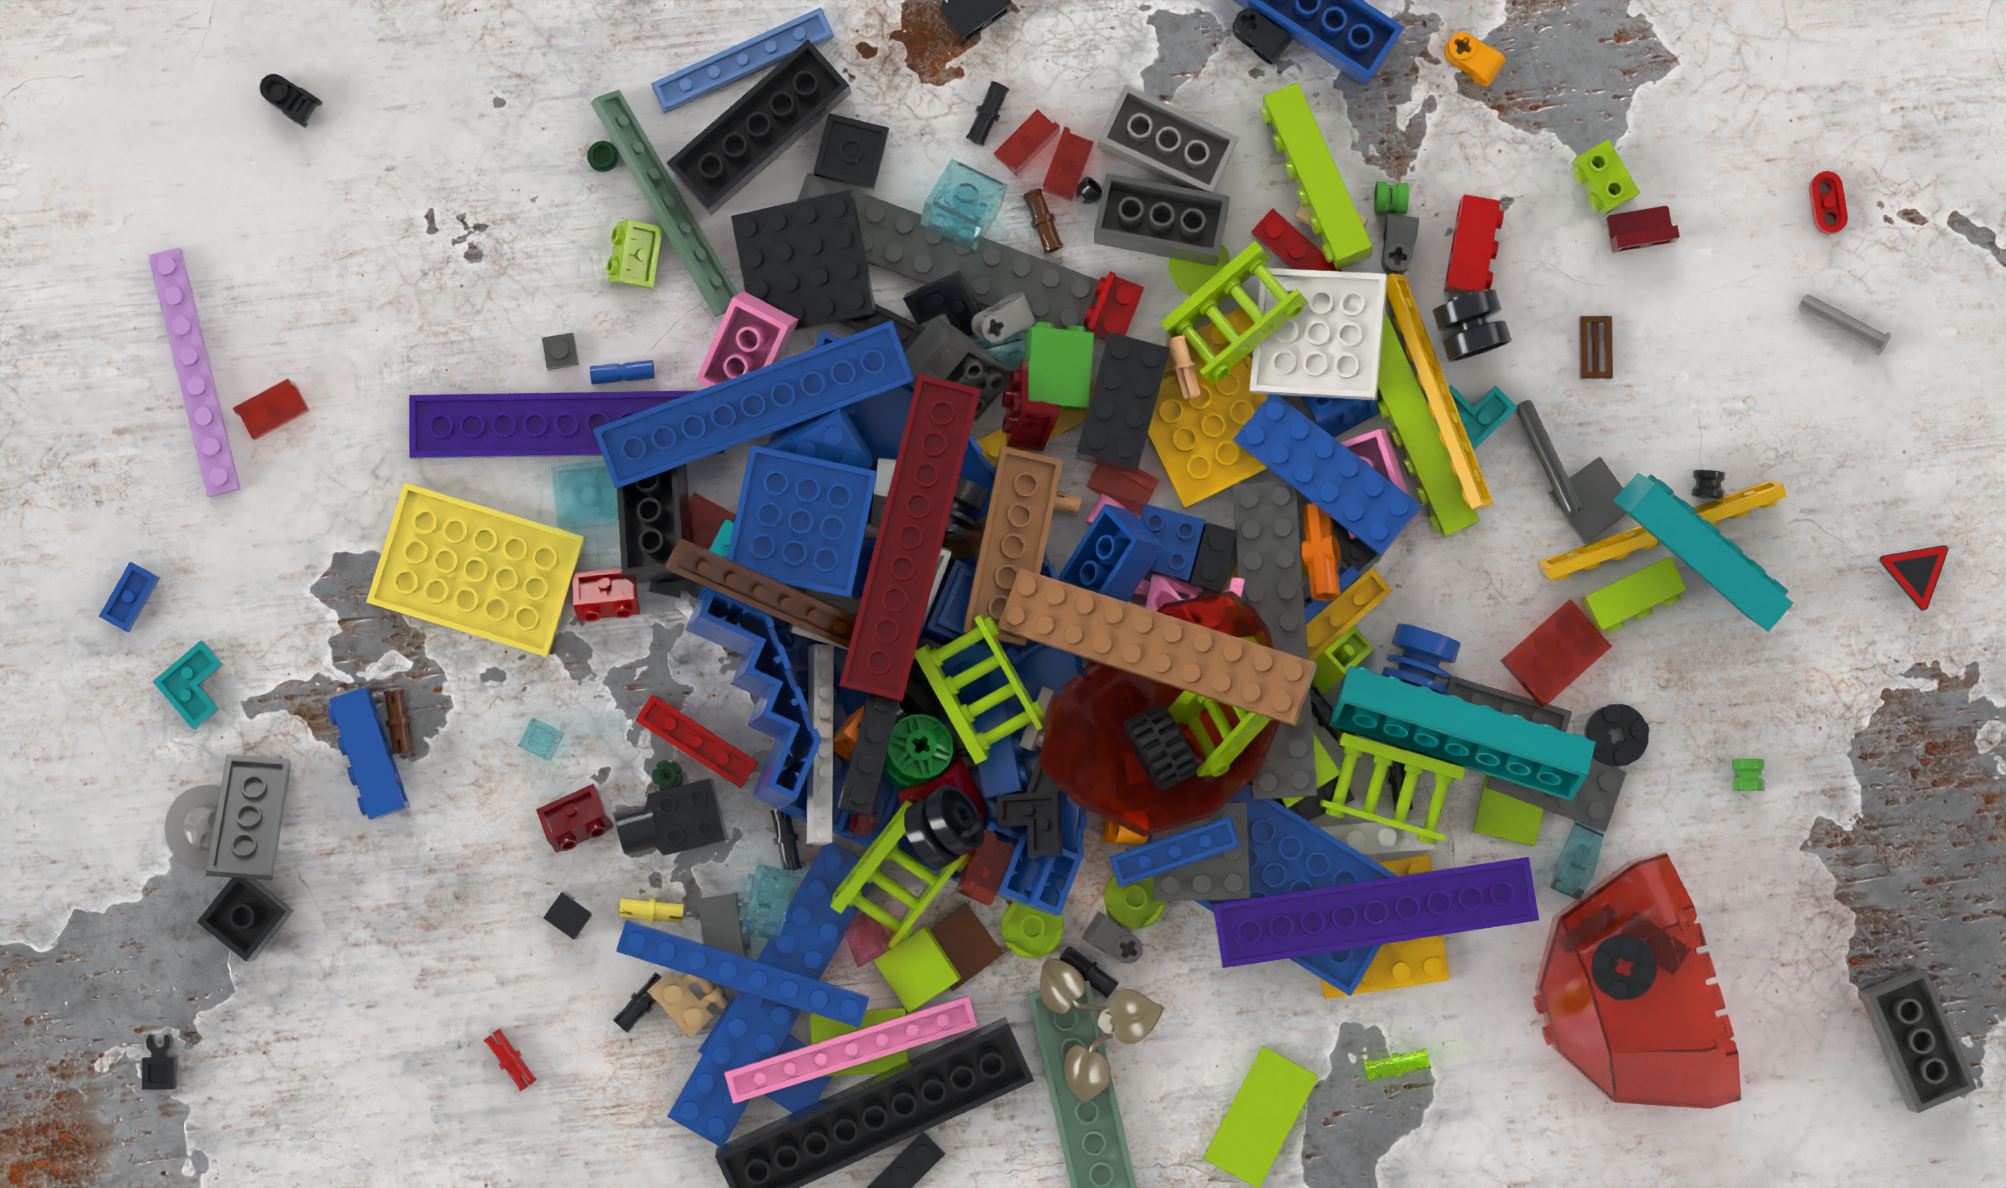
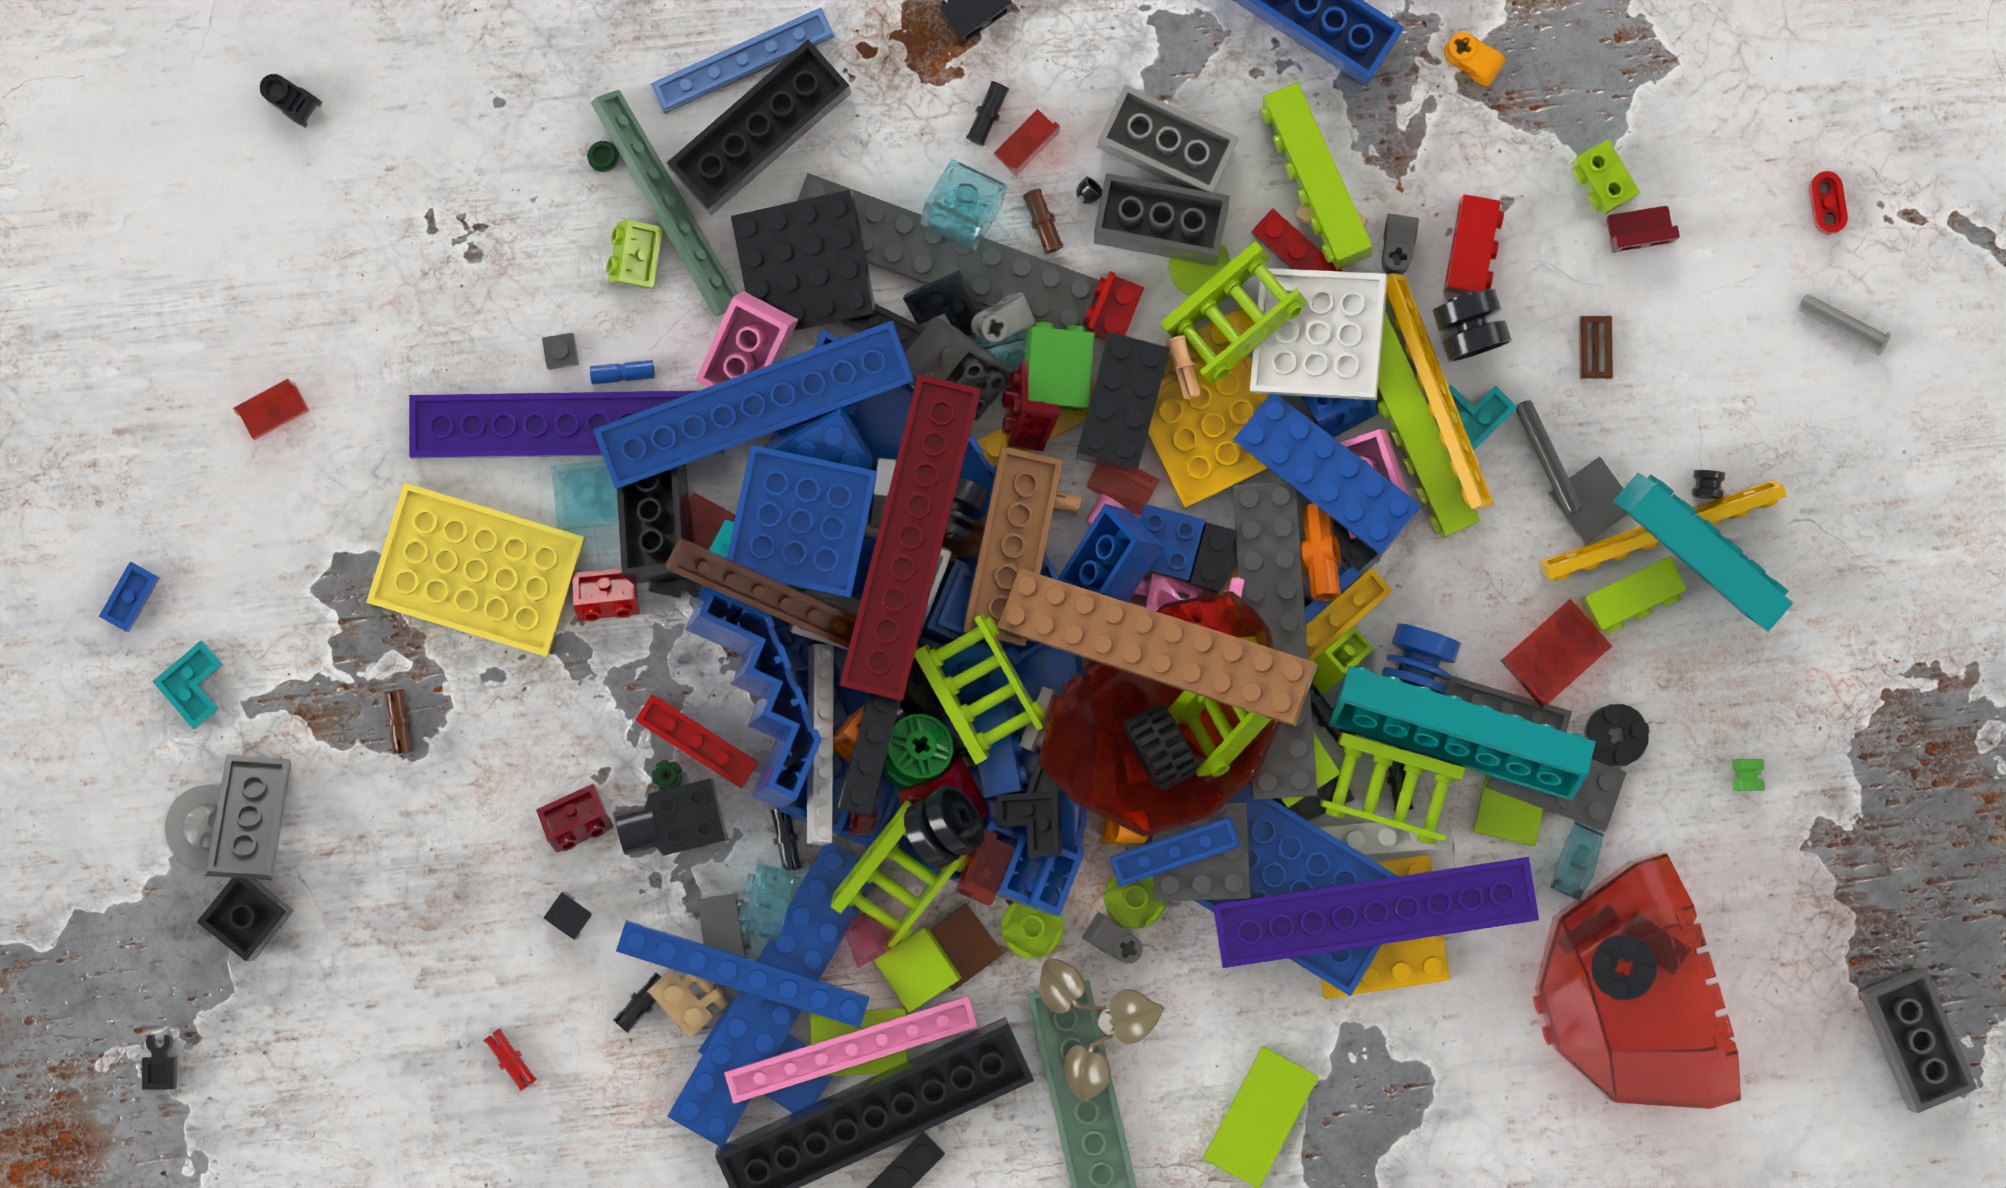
(194, 372): lavender plate -> none
(368, 753): blue brick -> none
(541, 739): clear light blue brick -> none
(651, 910): light yellow pin -> none
(851, 151): black plate -> none
(1067, 165): clear red panel -> none
(1089, 971): black axle -> none
(1264, 37): black piece -> none
(1397, 1064): clear neon green pin -> none
(1398, 197): bright green wheel -> none
(1916, 572): piece -> none

